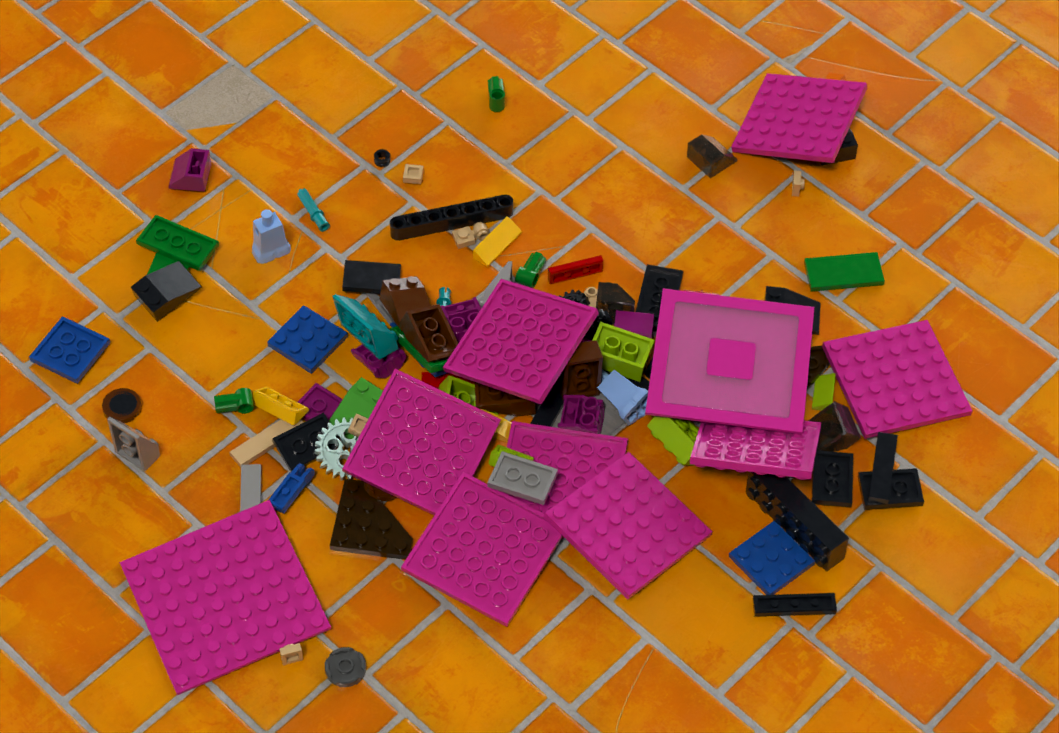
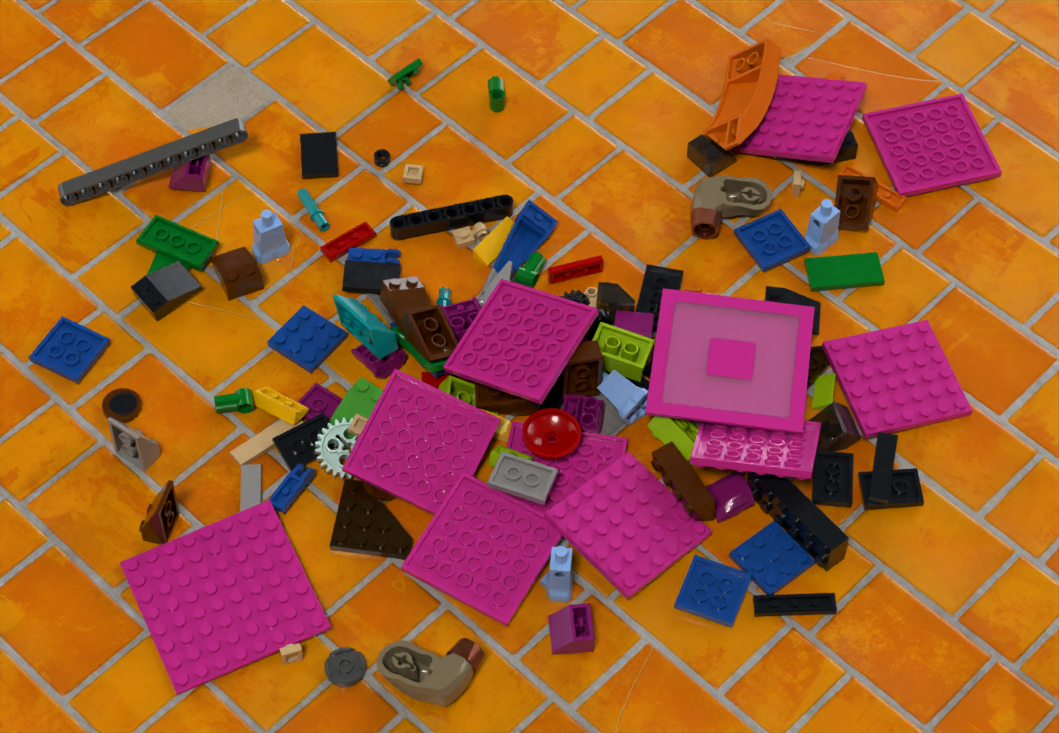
(152, 162): none -> dark grey beam
(161, 516): none -> reddish brown slope
(237, 273): none -> reddish brown slope
(319, 155): none -> black tile
(351, 239): none -> red tile
(374, 255): none -> blue hinge
(400, 76): none -> green plate
(426, 675): none -> dark tan piece
(525, 236): none -> blue plate
(551, 425): none -> red dish
(560, 575): none -> light blue piece
(571, 629): none -> magenta slope
(685, 483): none -> reddish brown slope
(713, 591): none -> blue plate
(726, 198): none -> dark tan piece
(731, 496): none -> magenta slope
(746, 93): none -> orange slope
(772, 240): none -> blue plate
(823, 227): none -> light blue piece
(855, 201): none -> reddish brown slope
(885, 195): none -> orange tile
(931, 145): none -> dark pink plate

